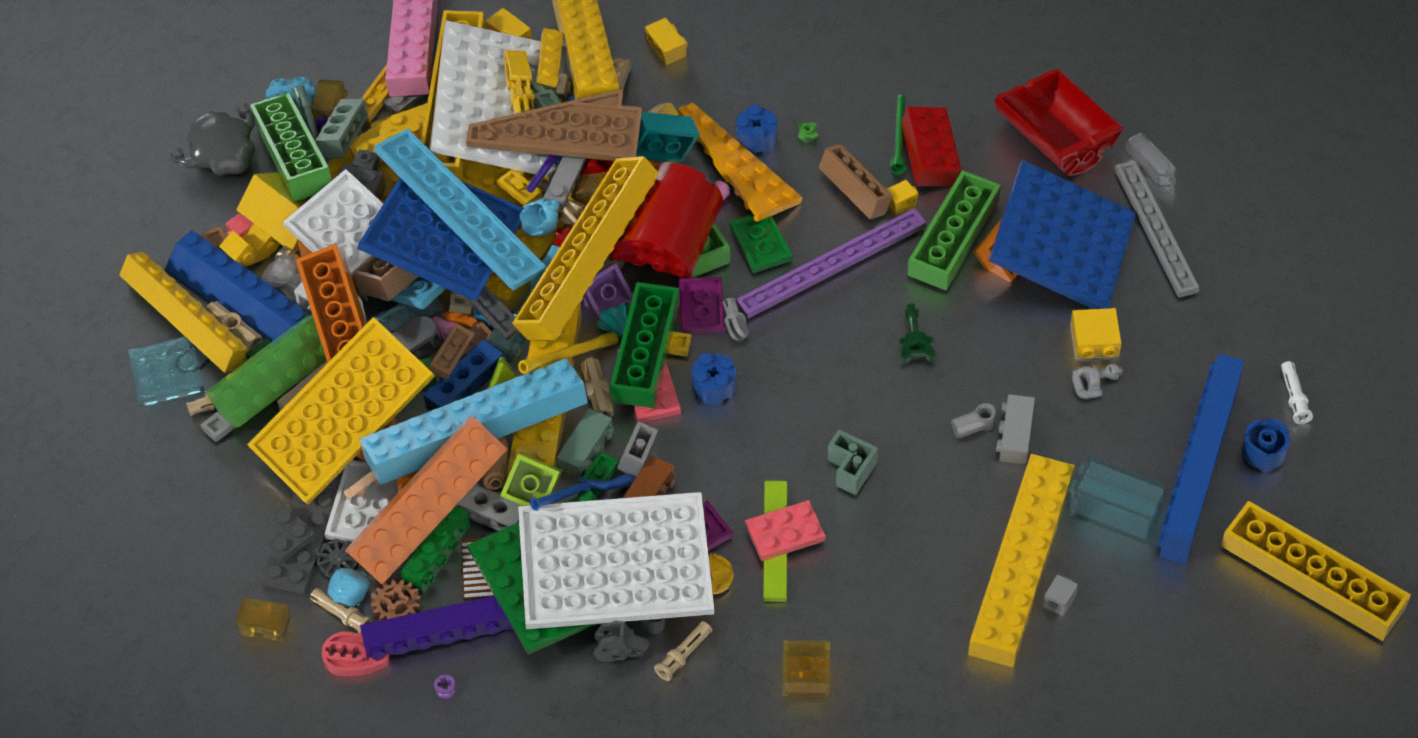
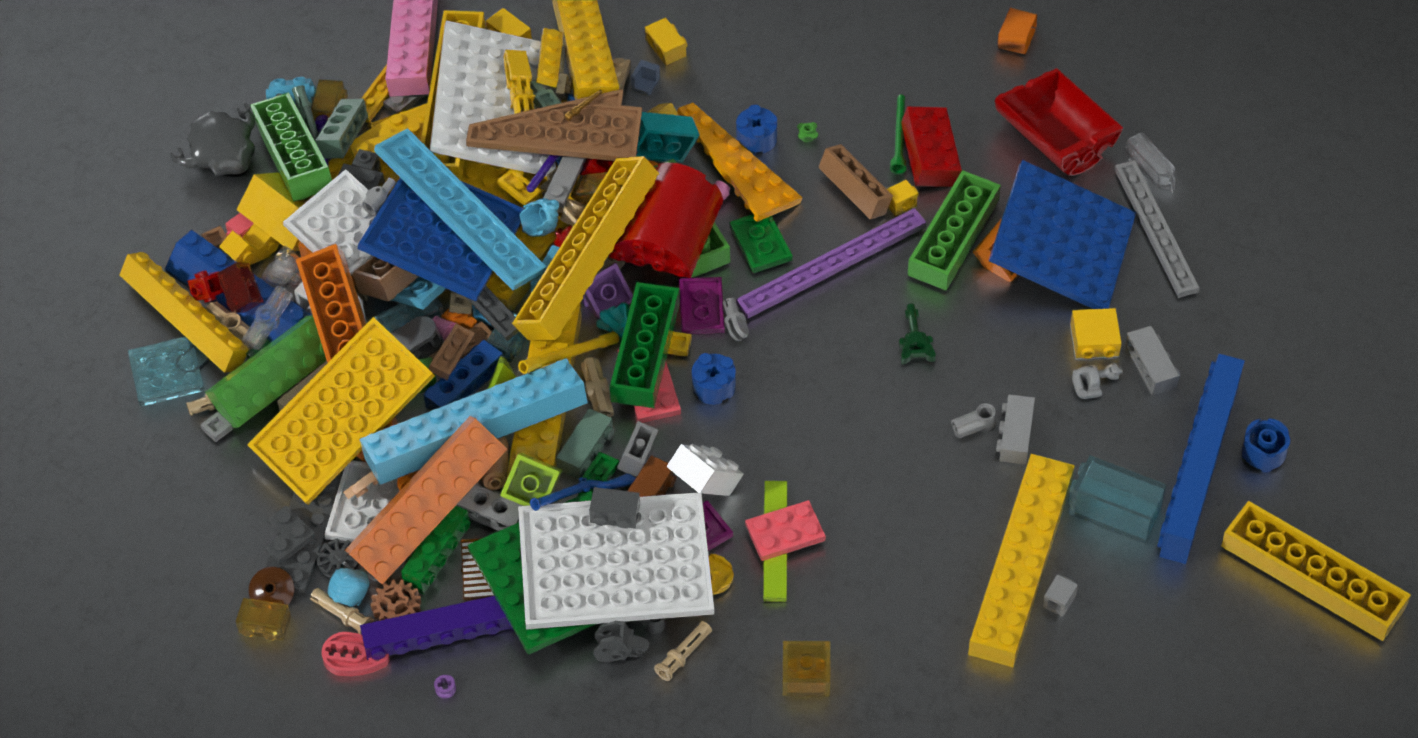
(205, 286): none -> red brick
(239, 287): none -> clear red brick
(260, 327): none -> clear piece
(279, 578): none -> reddish brown dish
(376, 197): none -> light grey piece
(577, 109): none -> pearl gold piece
(614, 507): none -> dark grey brick
(645, 77): none -> sand blue panel
(705, 469): none -> white brick
(854, 458): sand green brick -> none
(1017, 31): none -> orange piece
(1152, 360): none -> light grey brick
(1297, 400): white pin -> none

